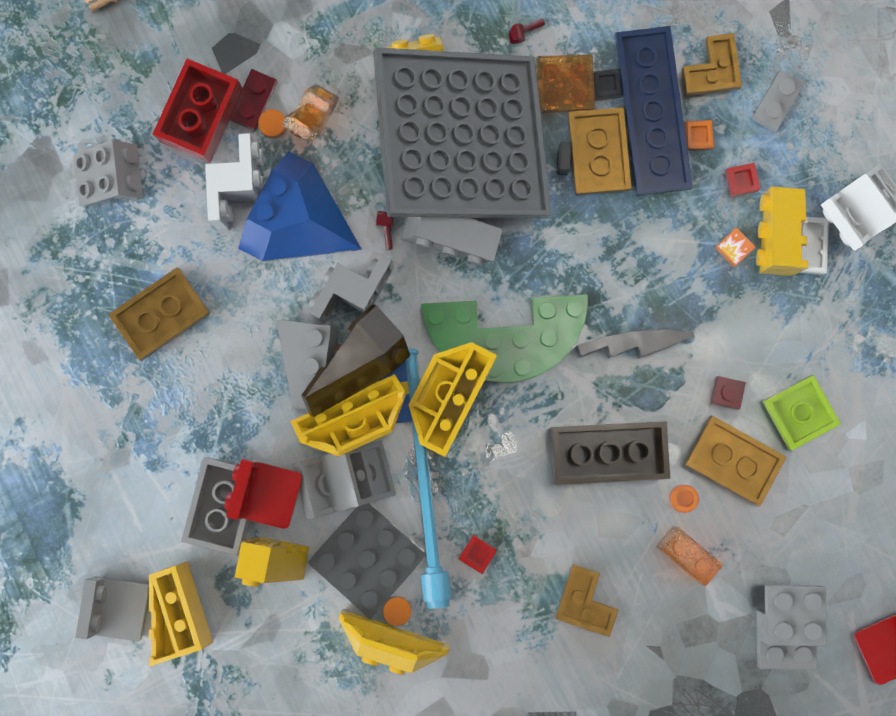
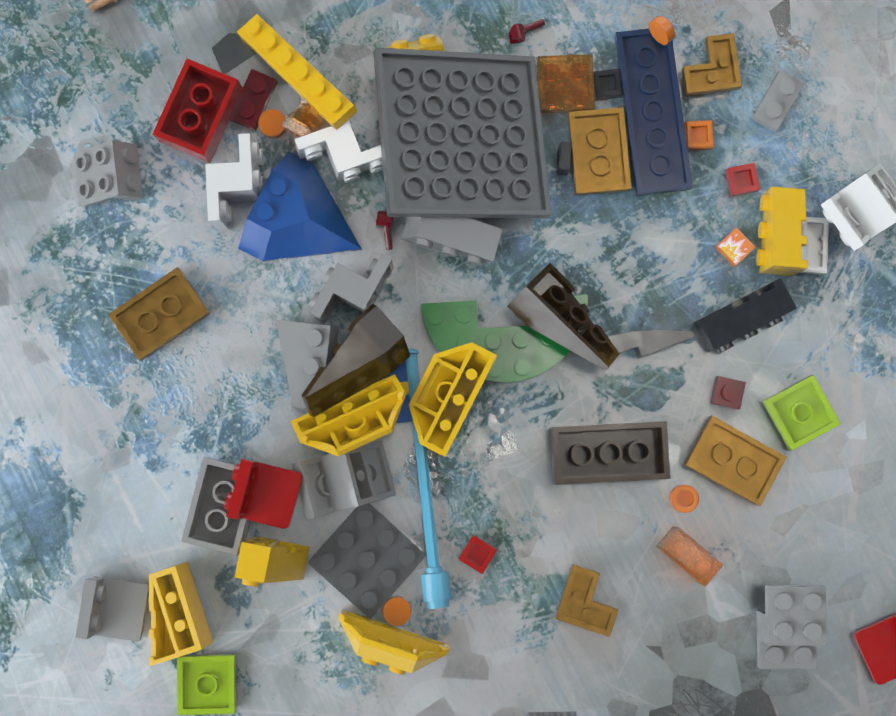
(206, 684): none -> lime plate
(297, 72): none -> yellow plate
(342, 152): none -> white bracket
(553, 311): none -> dark brown wedge
(662, 30): none -> orange tile
(745, 316): none -> black wedge

